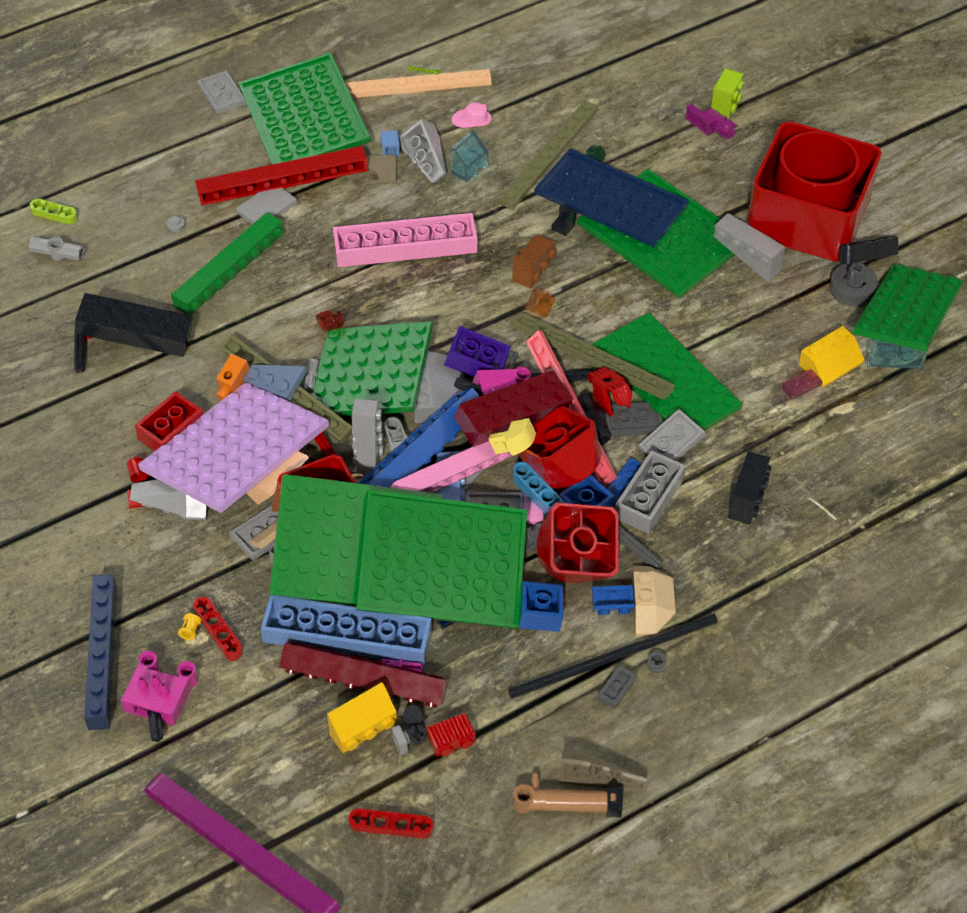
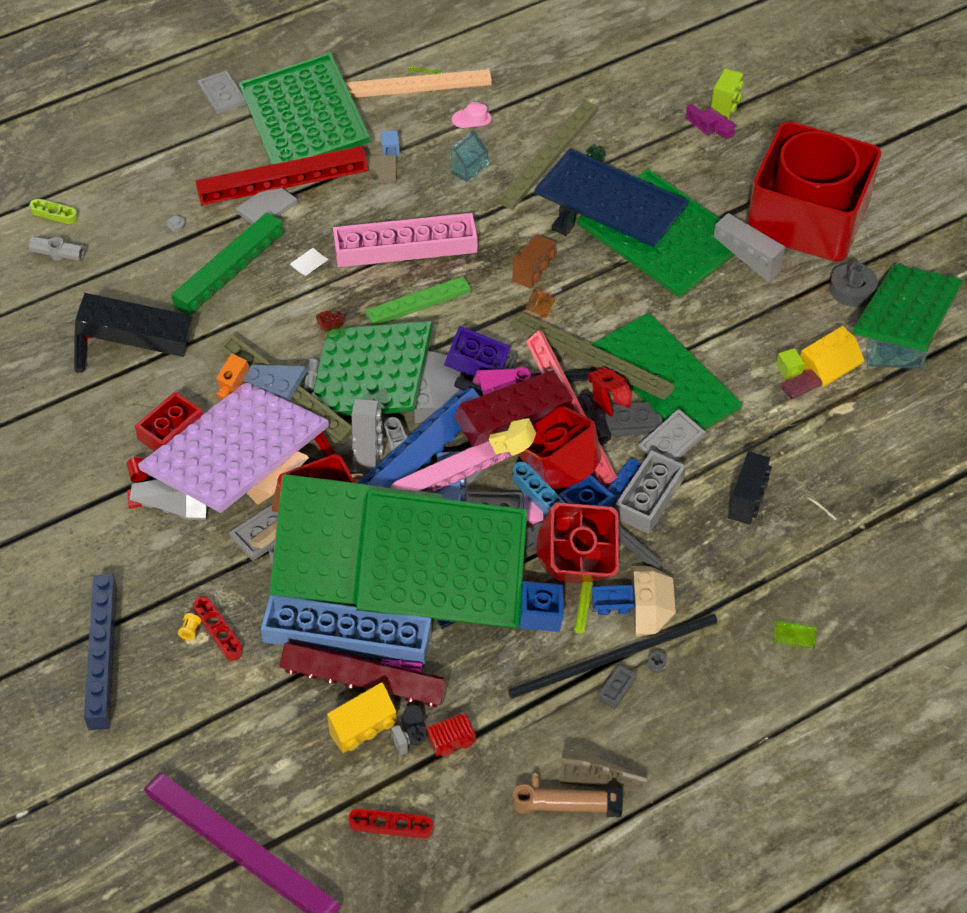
(157, 693): dark pink piece -> none
(308, 262): none -> white sticker
(417, 301): none -> bright green plate
(424, 148): light grey wedge -> none
(583, 607): none -> lime axle
(790, 364): none -> lime brick
(795, 635): none -> clear neon green tile
(868, 249): black beam -> none

